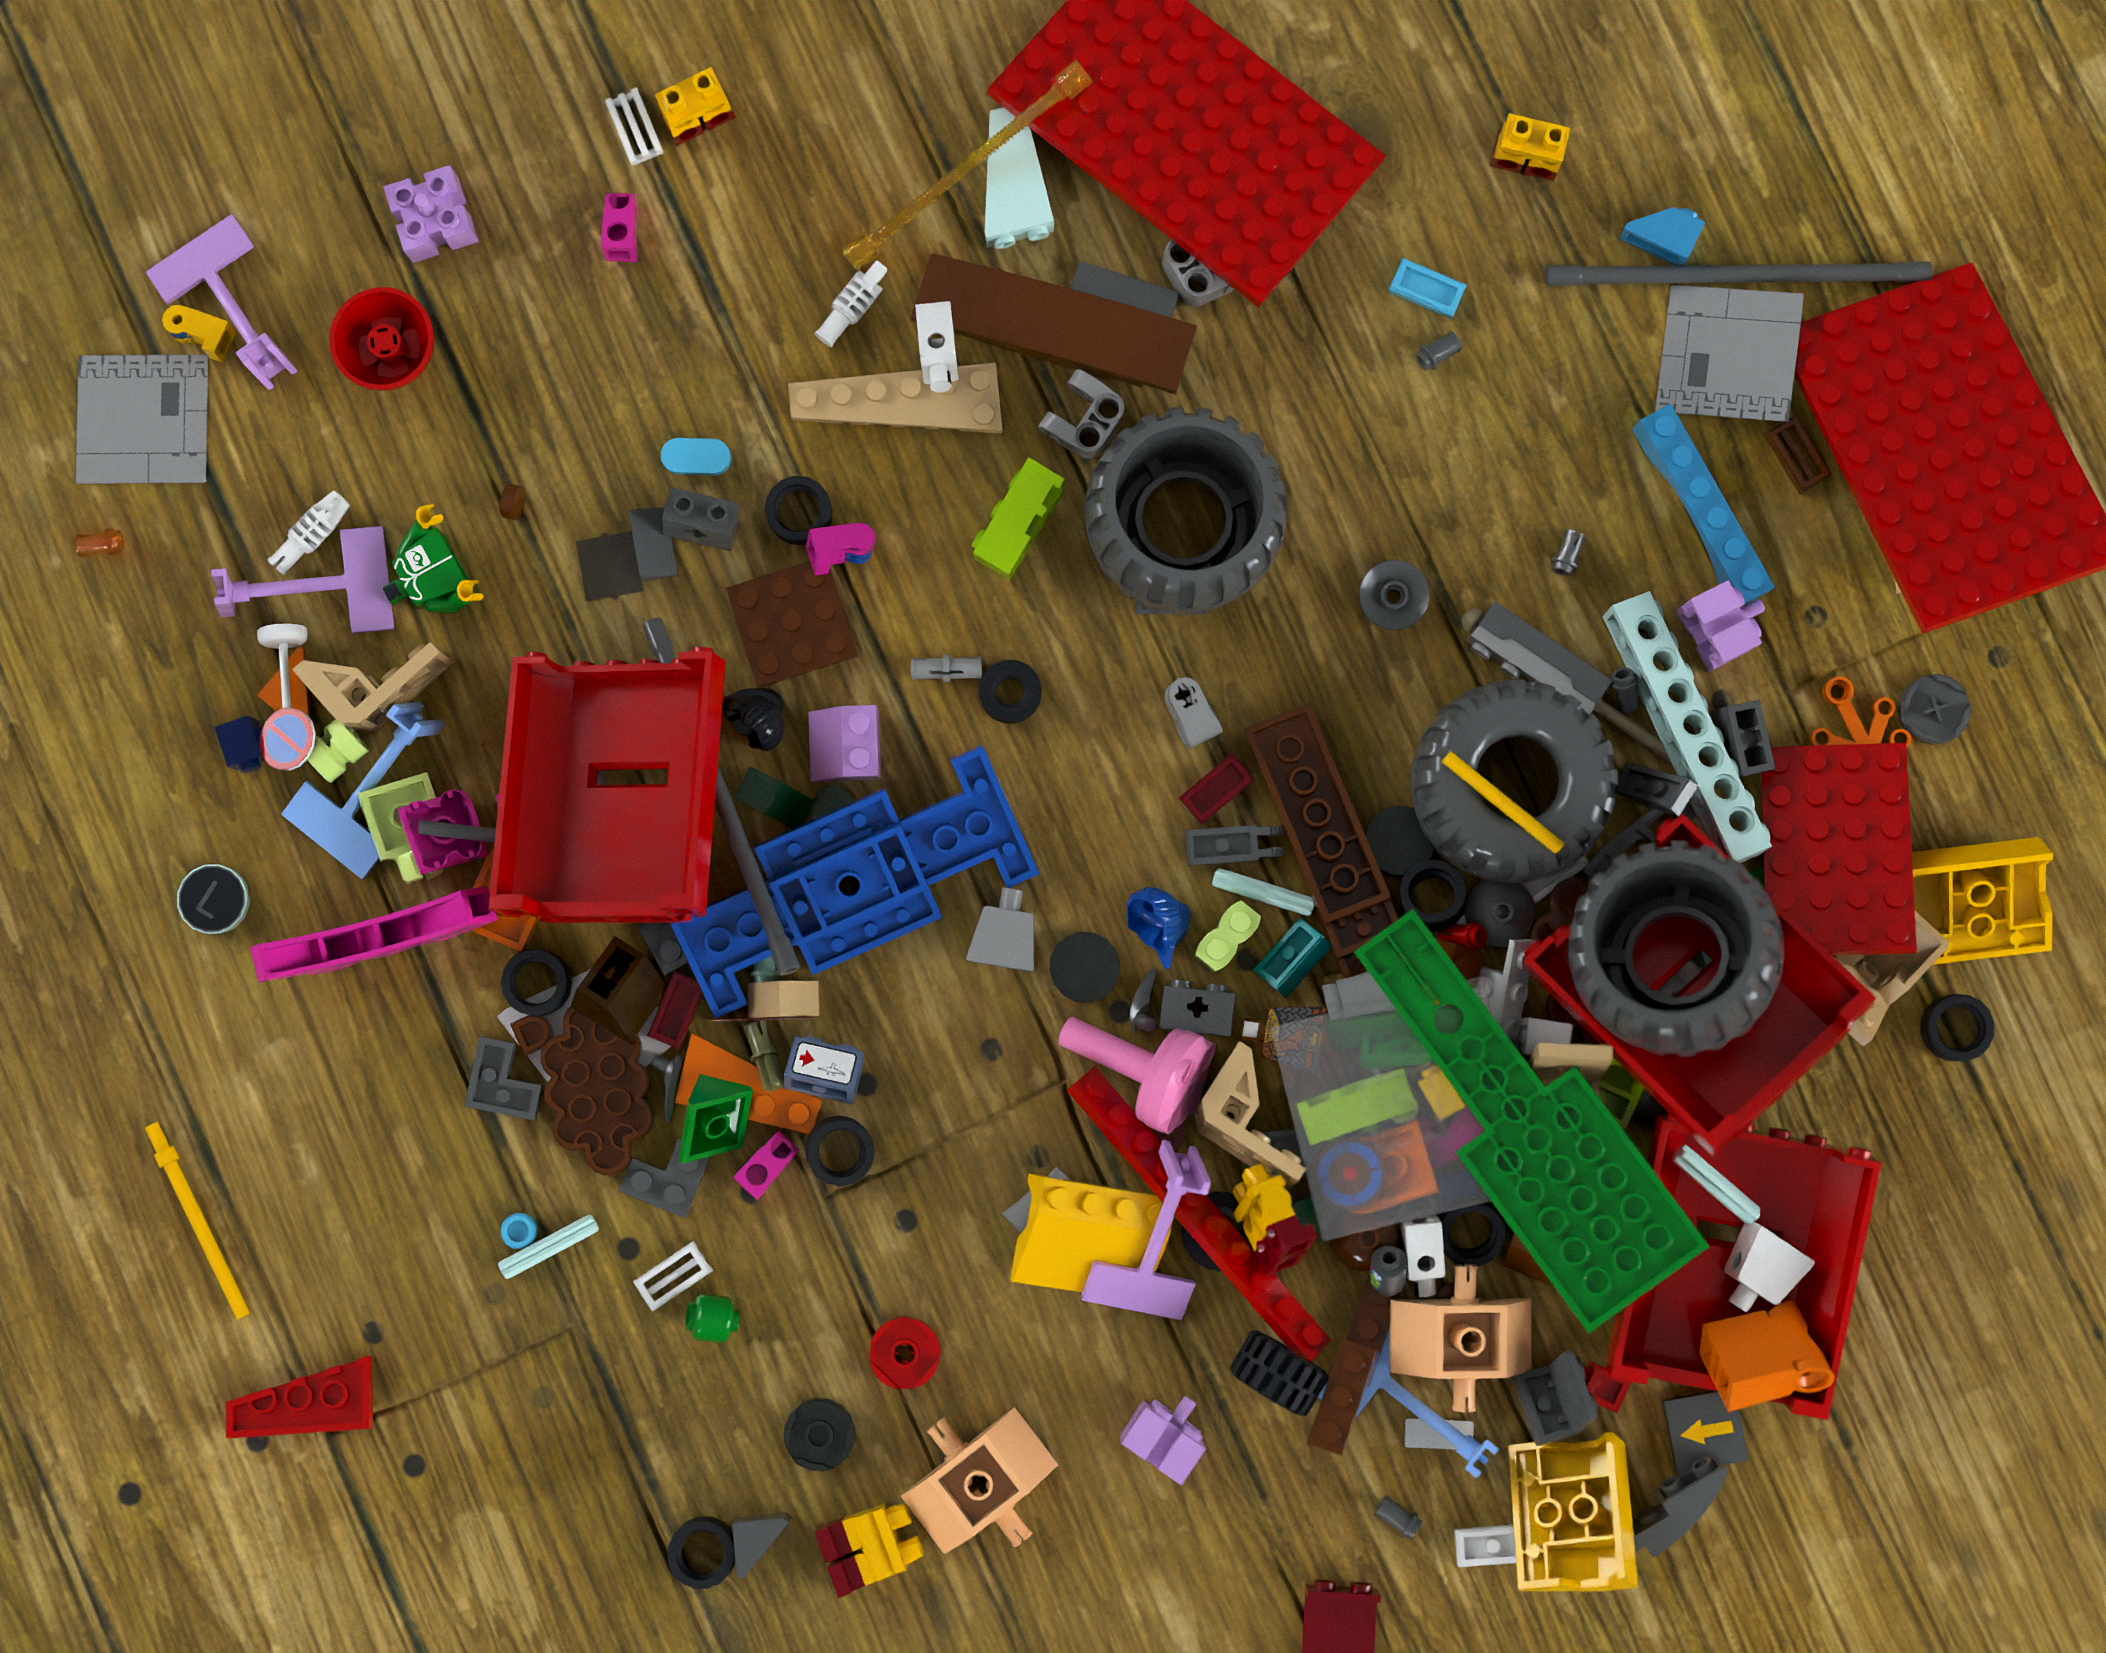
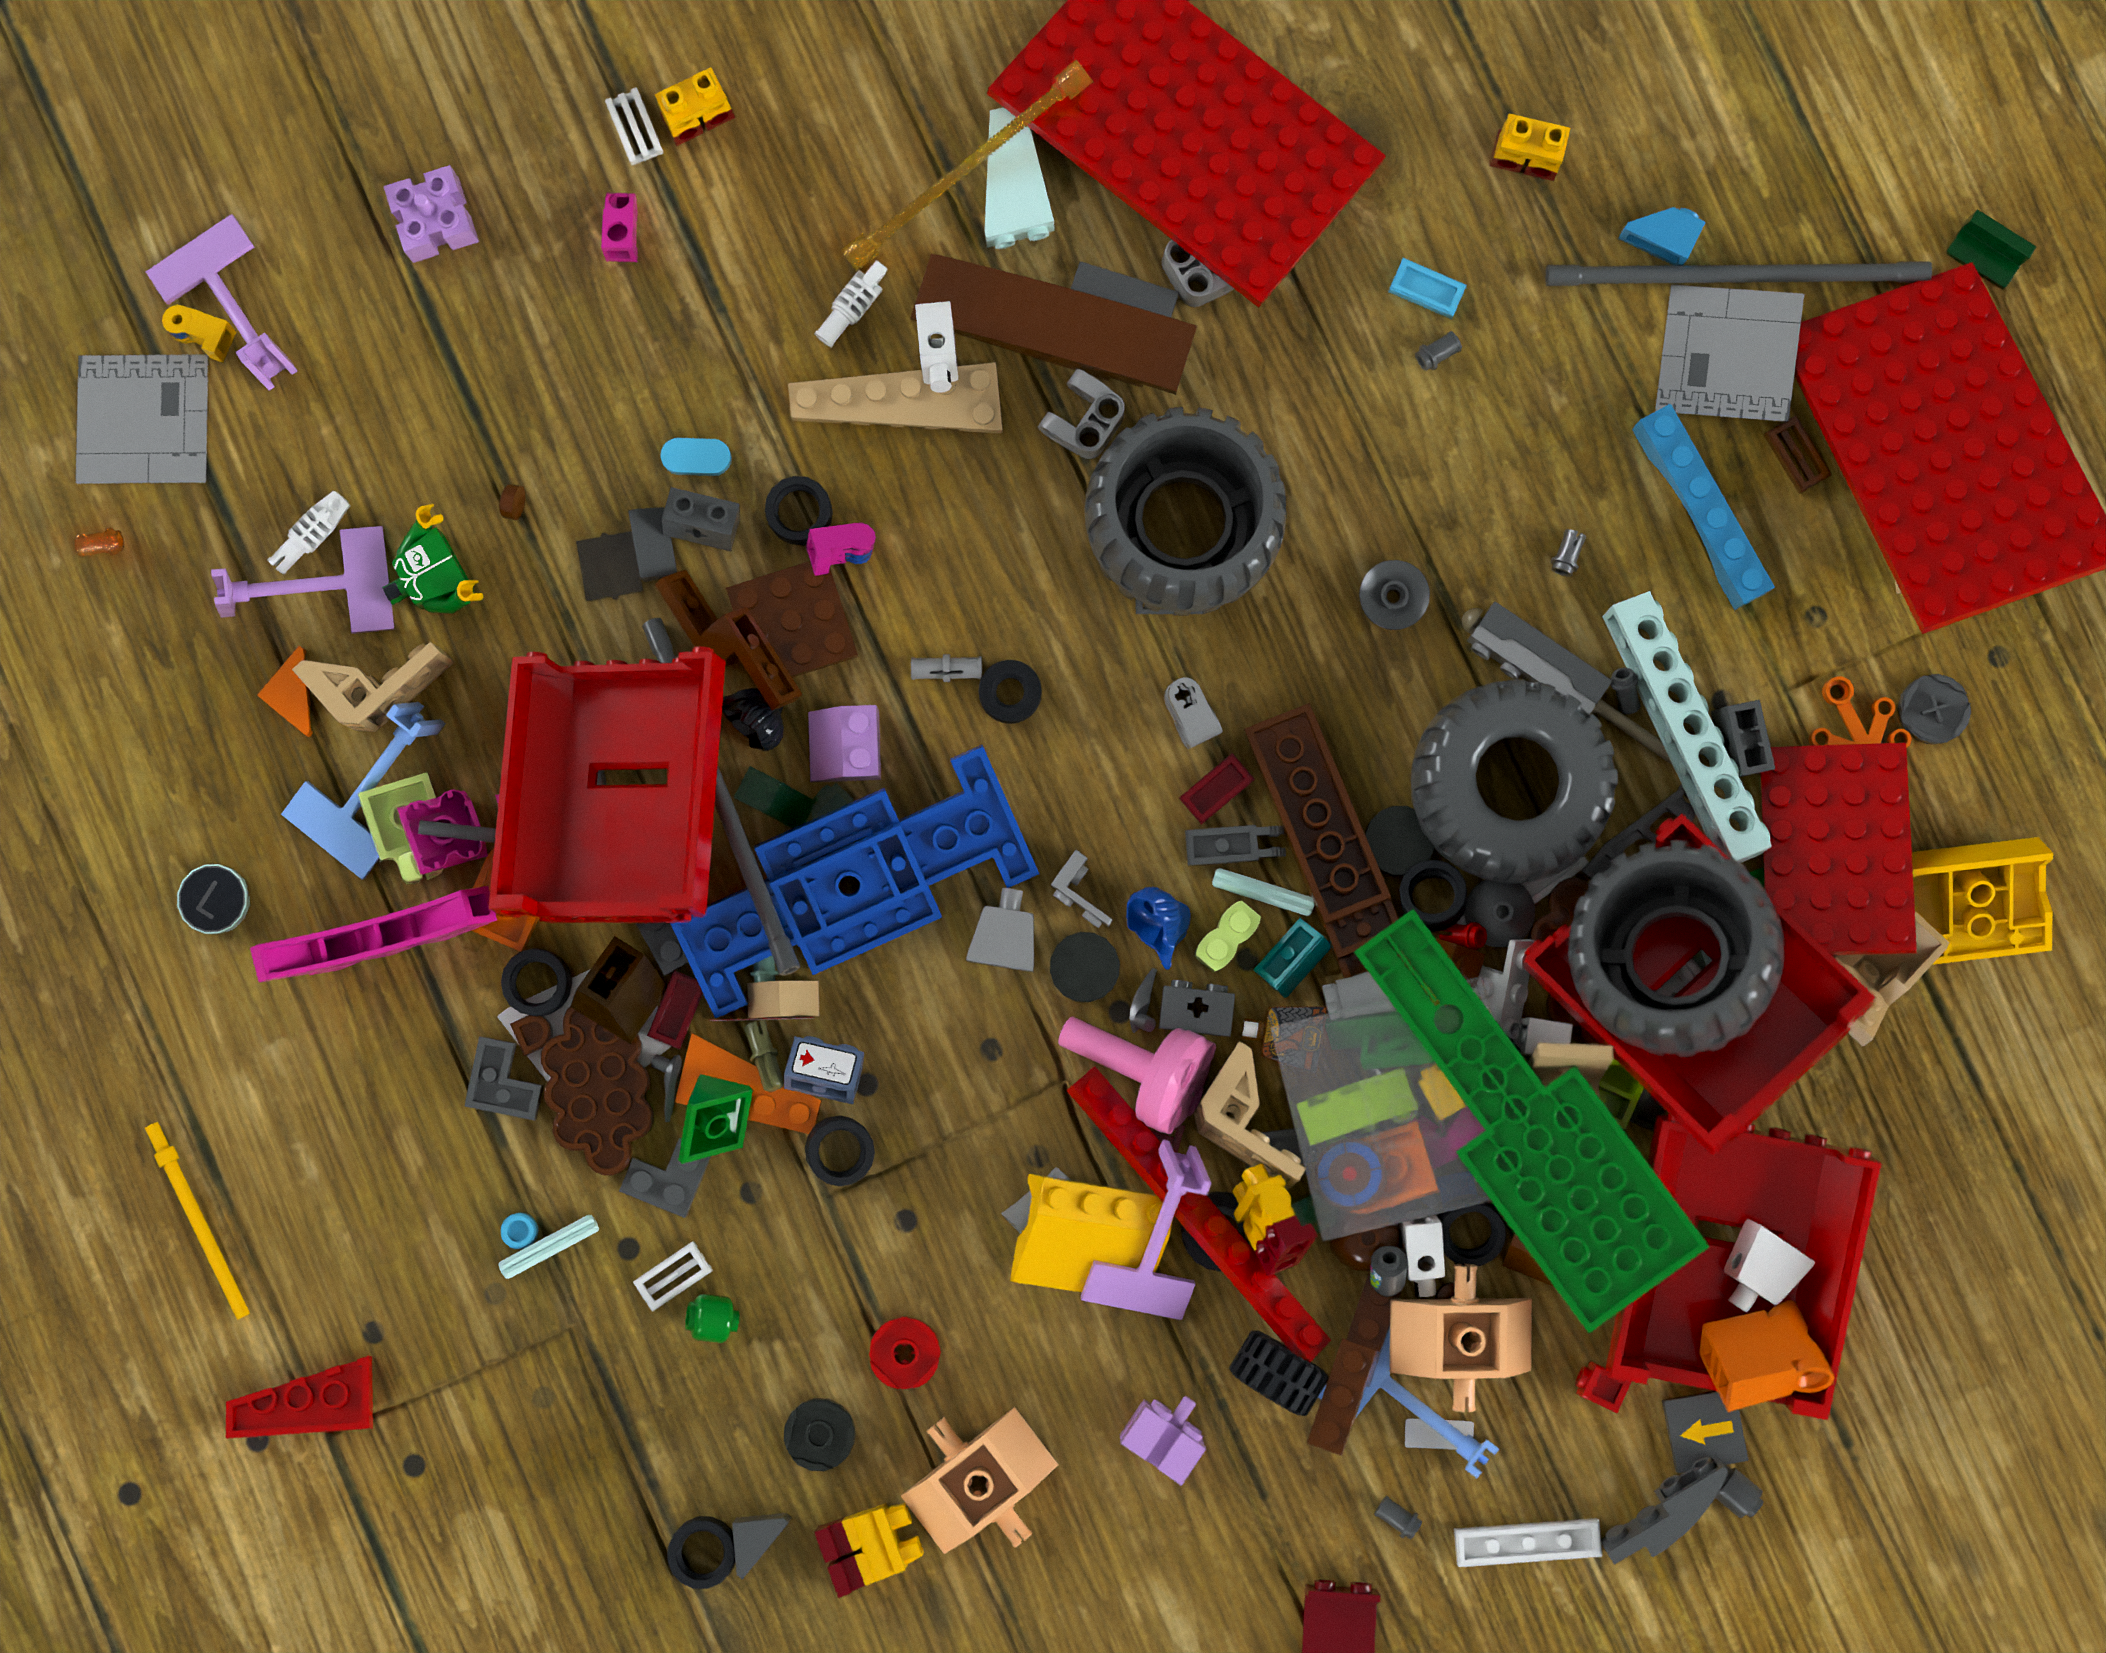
(240, 743): clear blue brick -> none
(289, 732): piece -> none
(335, 749): yellowish green wheel -> none
(369, 326): red piece -> none
(731, 638): none -> reddish brown bracket
(766, 1165): dark pink leg -> none
(1018, 518): lime wedge -> none
(1073, 873): none -> light grey bracket
(1502, 802): yellow bar -> none
(1556, 1399): dark grey bracket -> none
(1572, 1516): yellow piece -> none
(1654, 788): dark grey tile -> none
(1716, 1184): light aqua axle -> none
(1720, 625): lavender brick -> none
(1740, 1494): none -> dark grey brick
(1984, 1021): black tyre -> none
(1991, 248): none -> dark green panel

